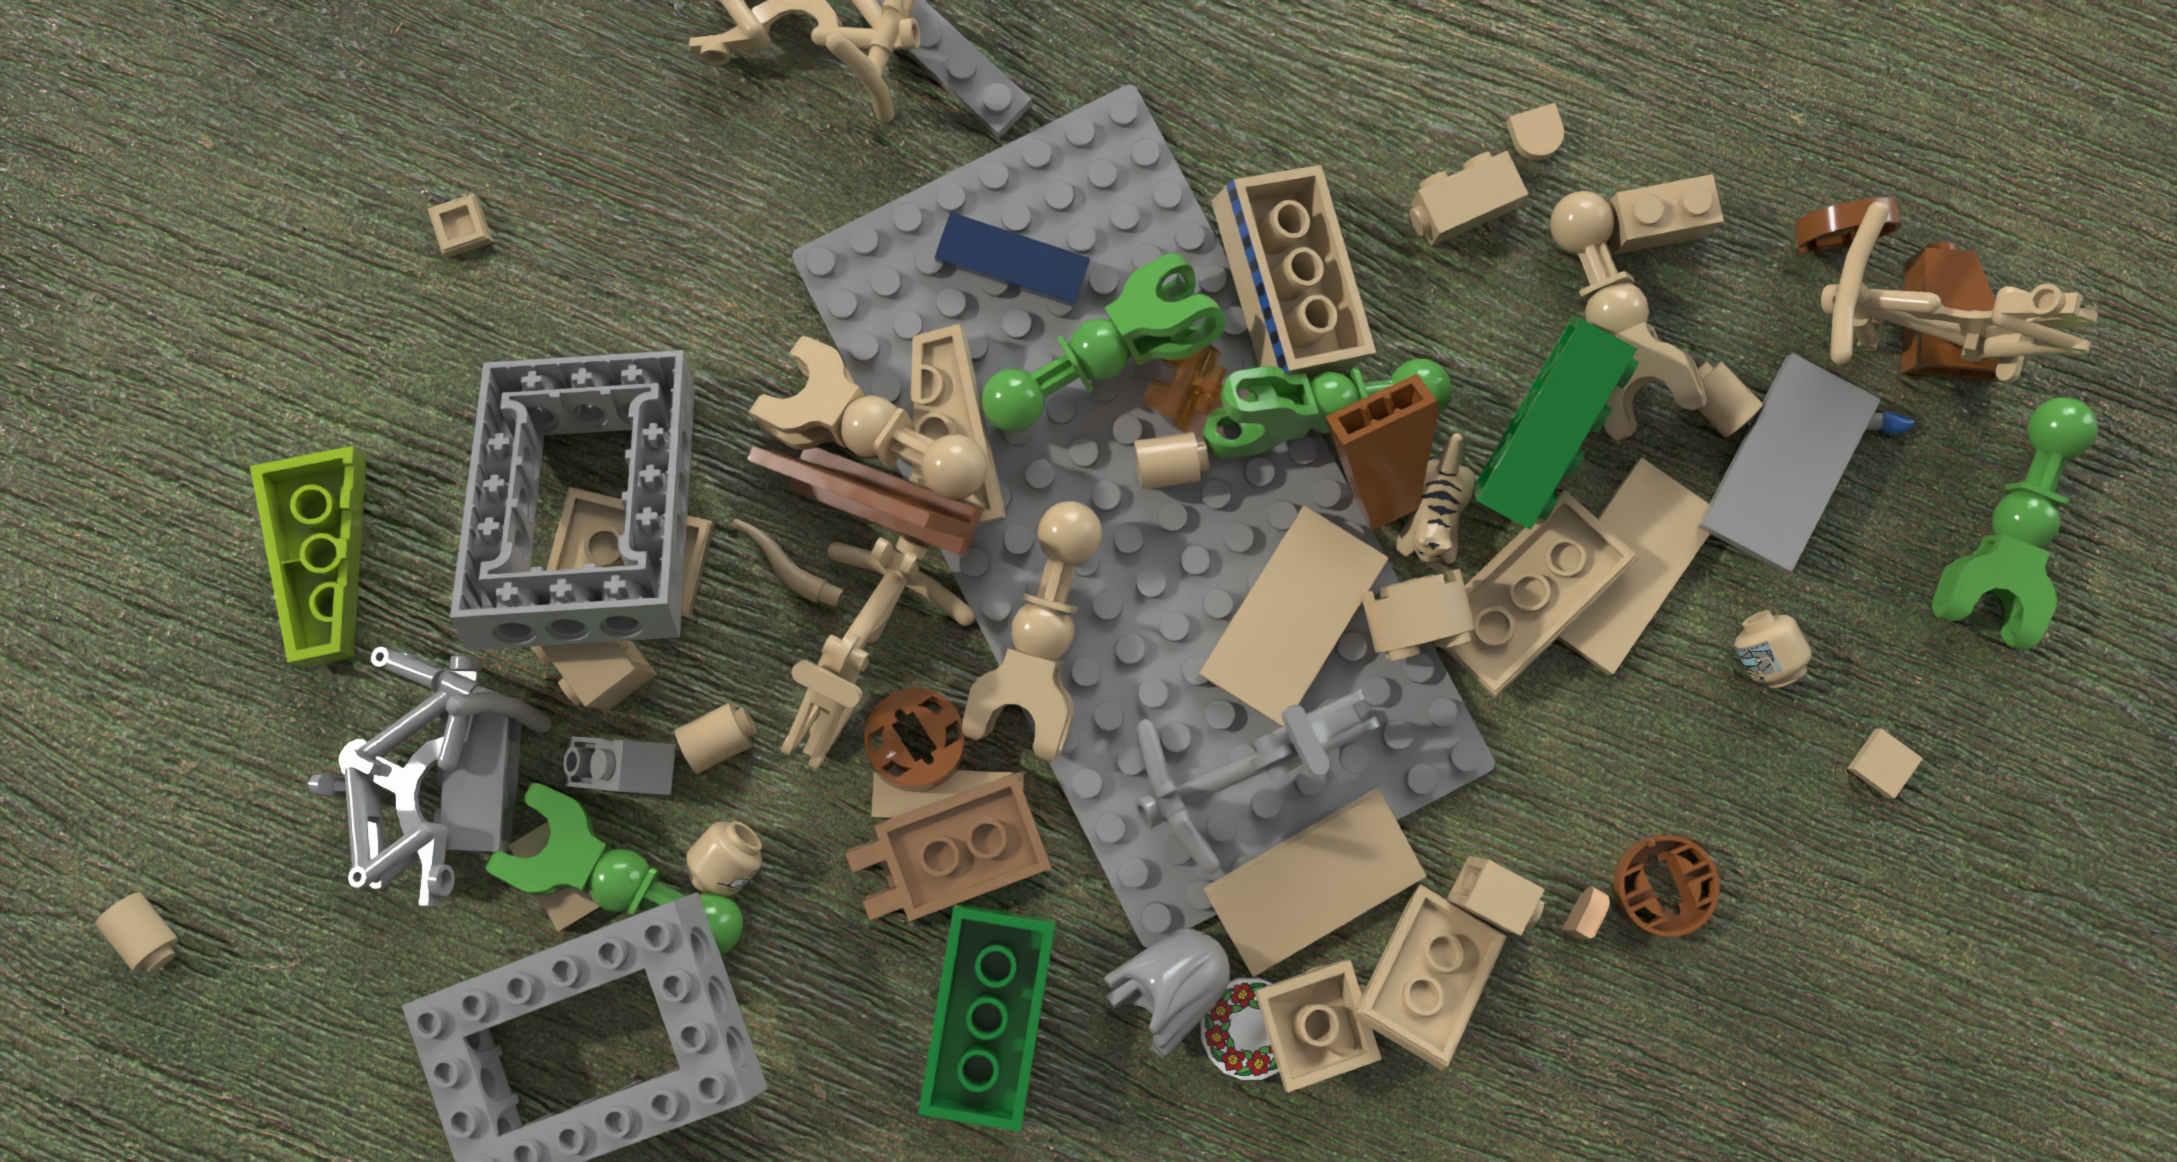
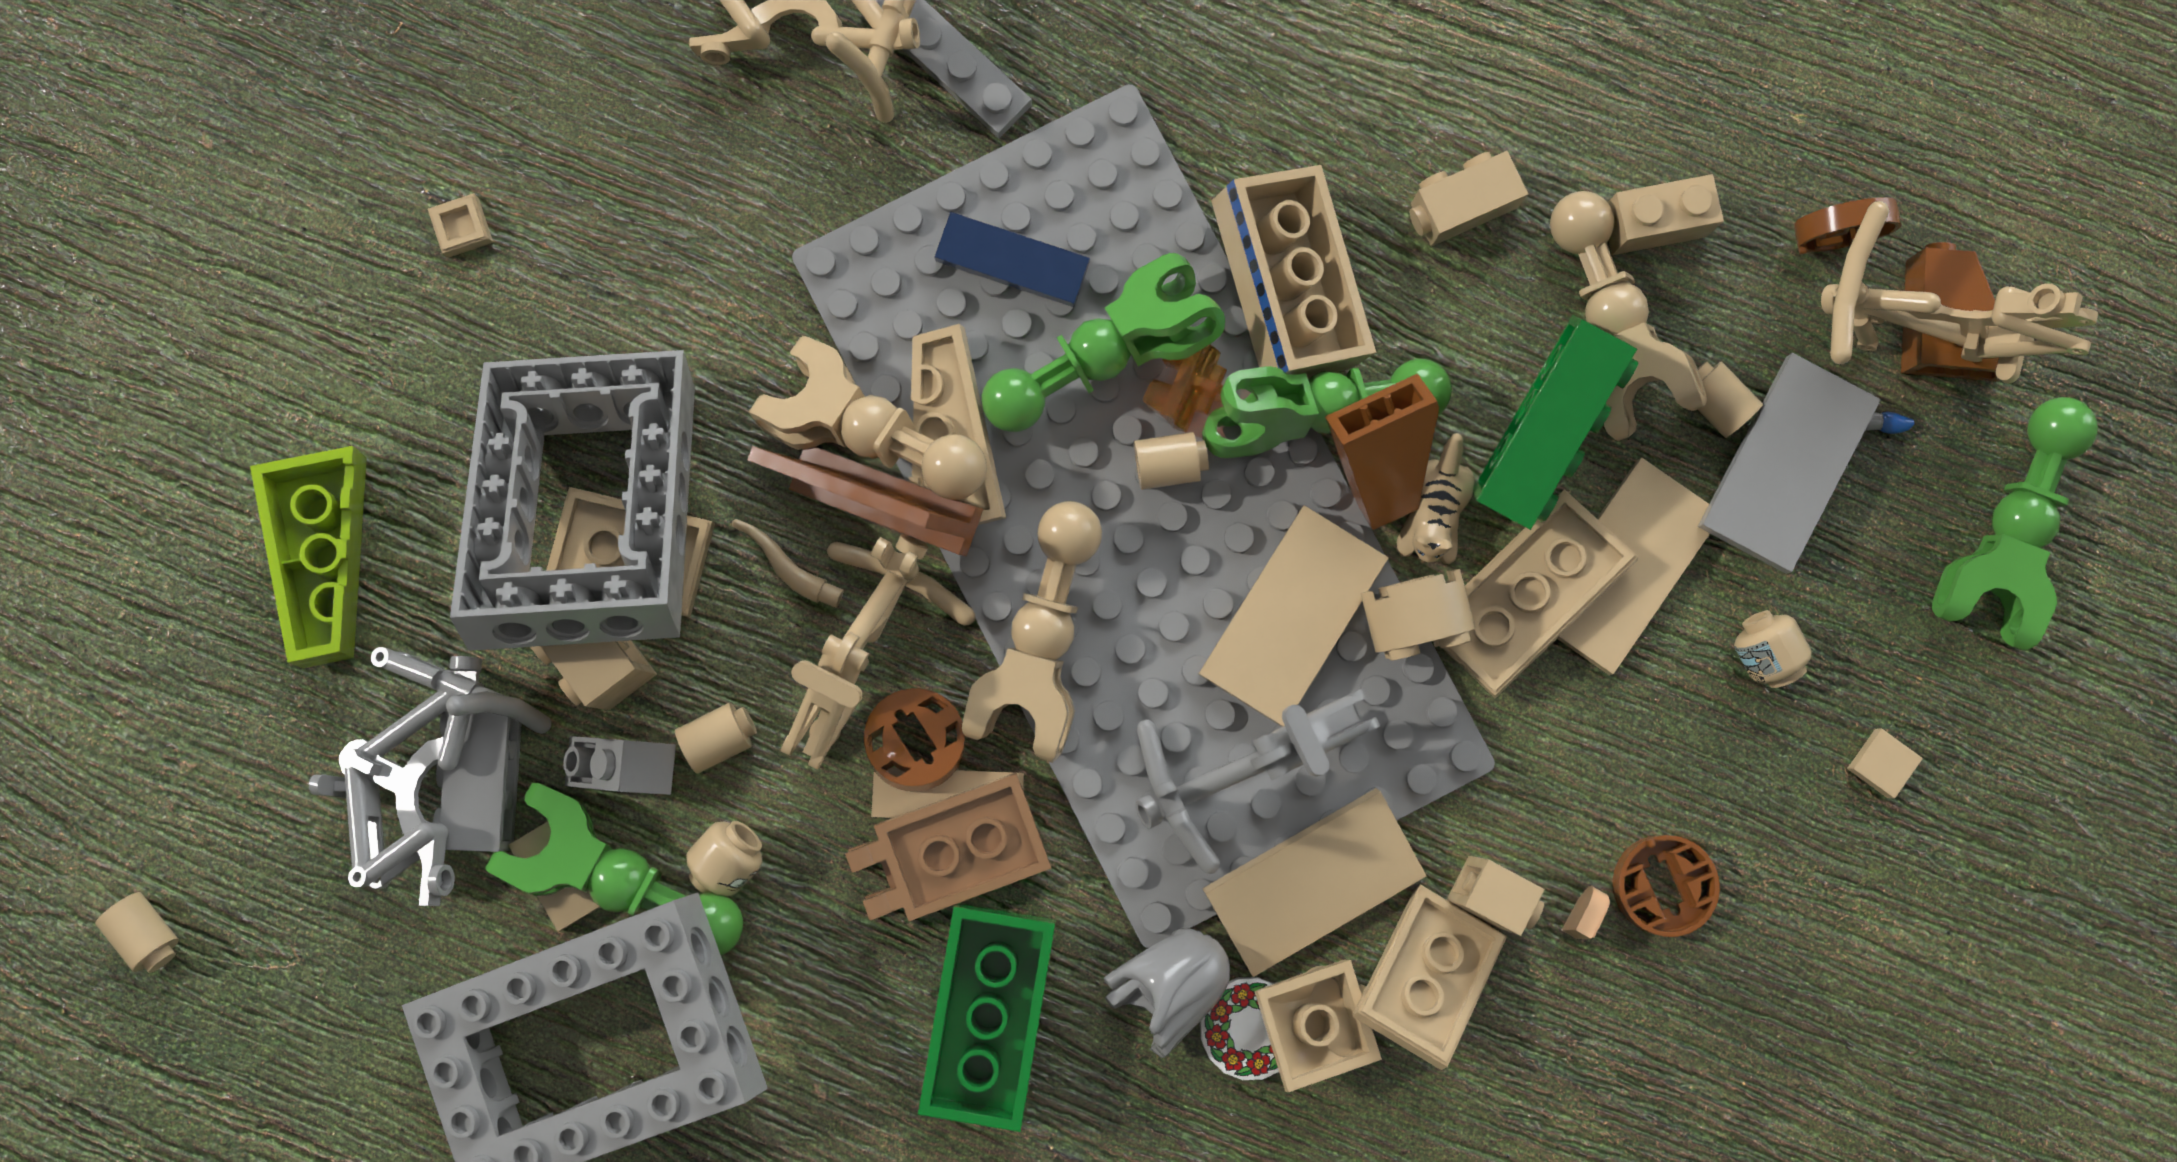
(1536, 132): tan tile -> none

